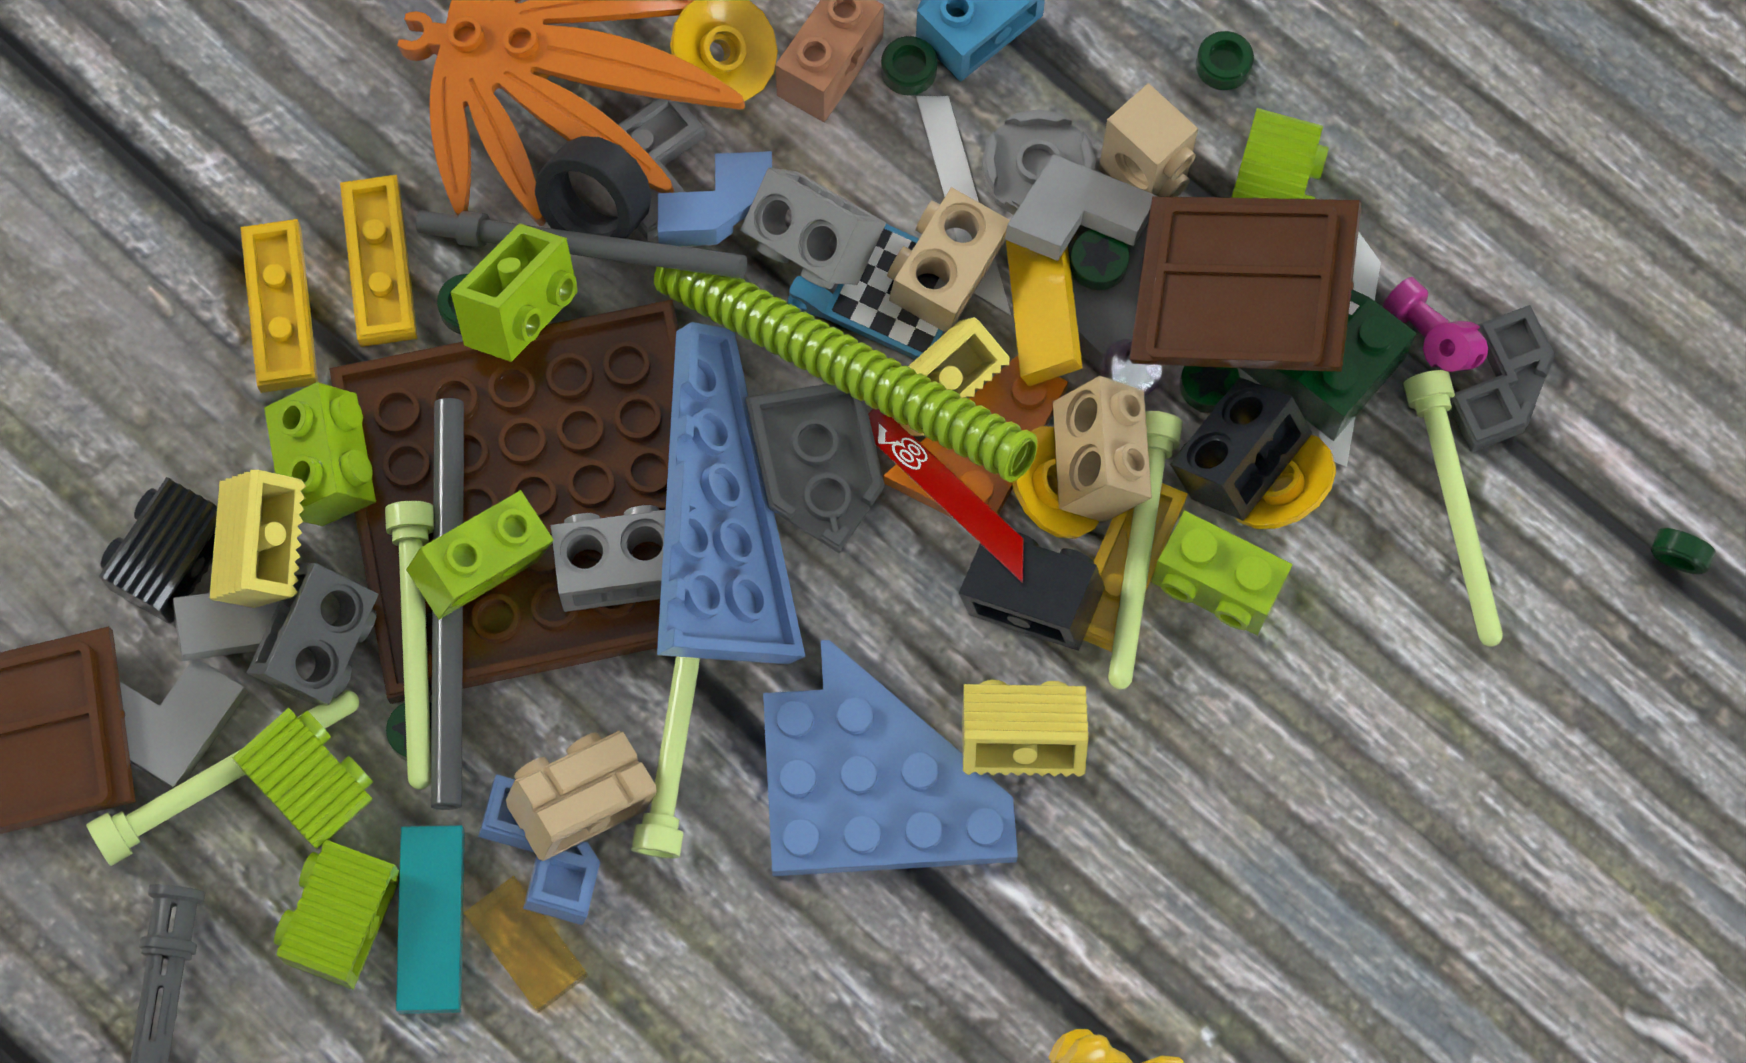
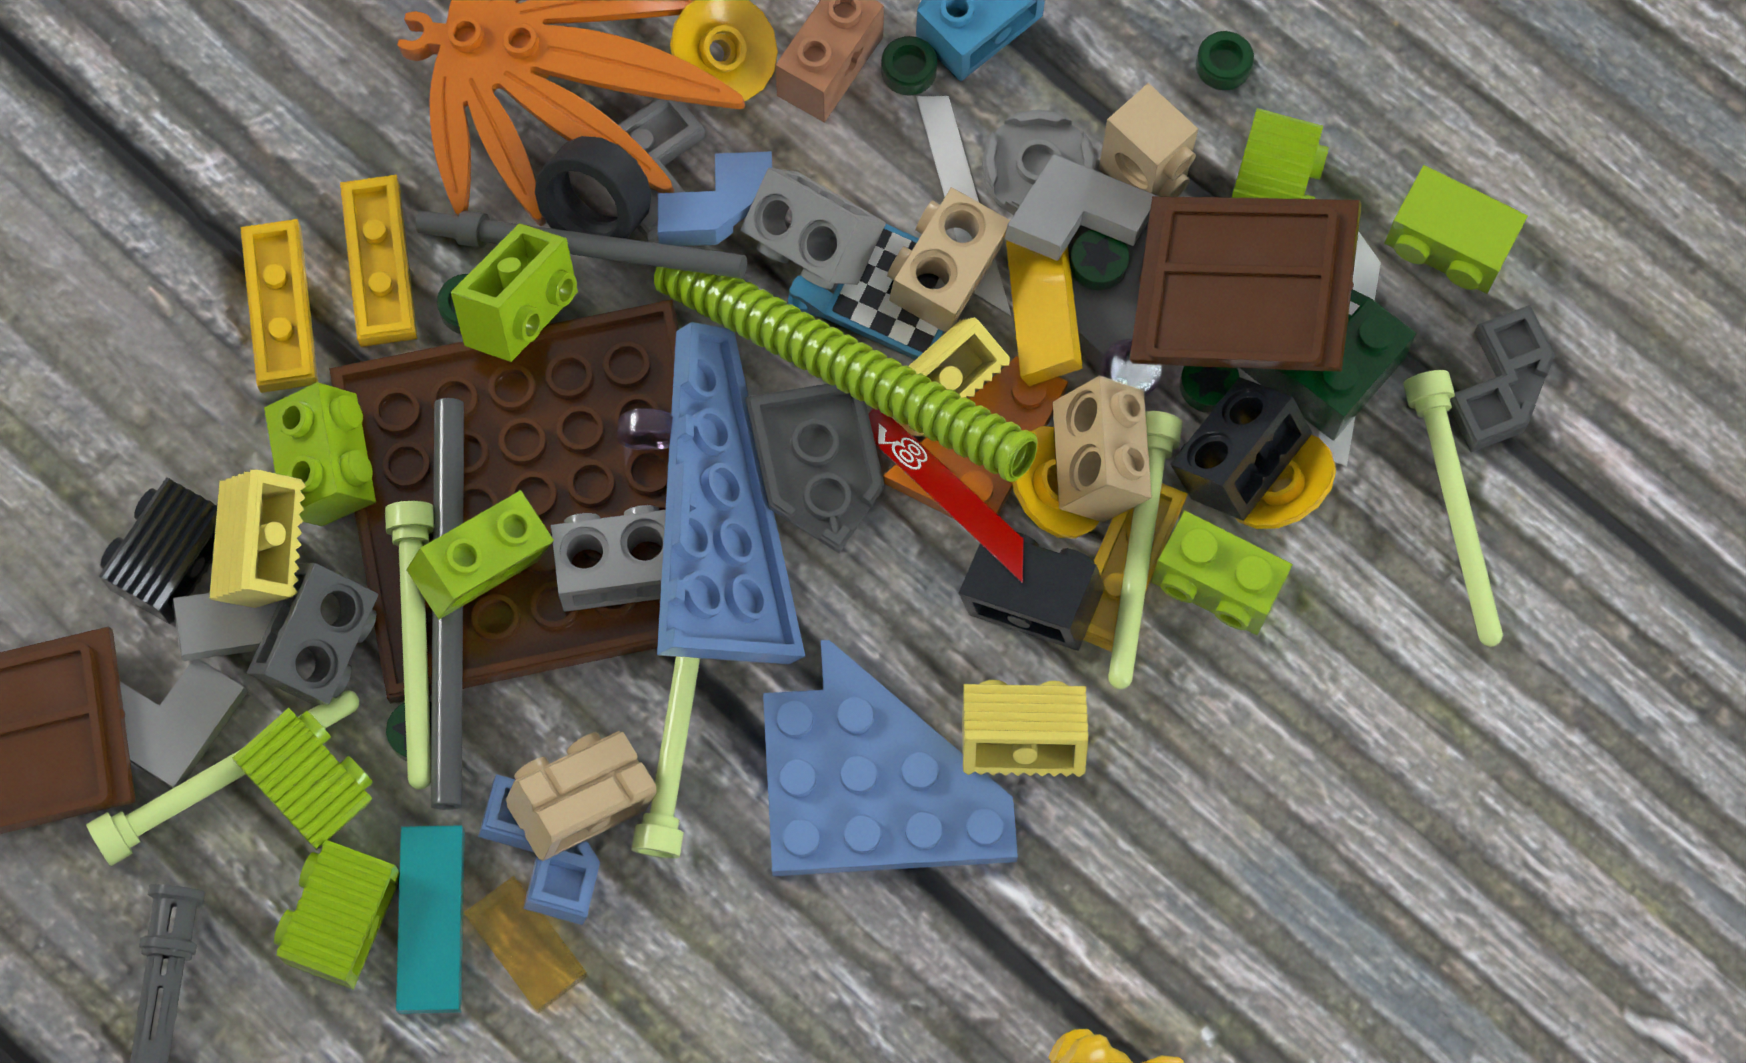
(645, 429): none -> clear purple tile
(1446, 343): dark pink leg -> none
(1454, 230): none -> lime brick
(1682, 551): dark green tile -> none

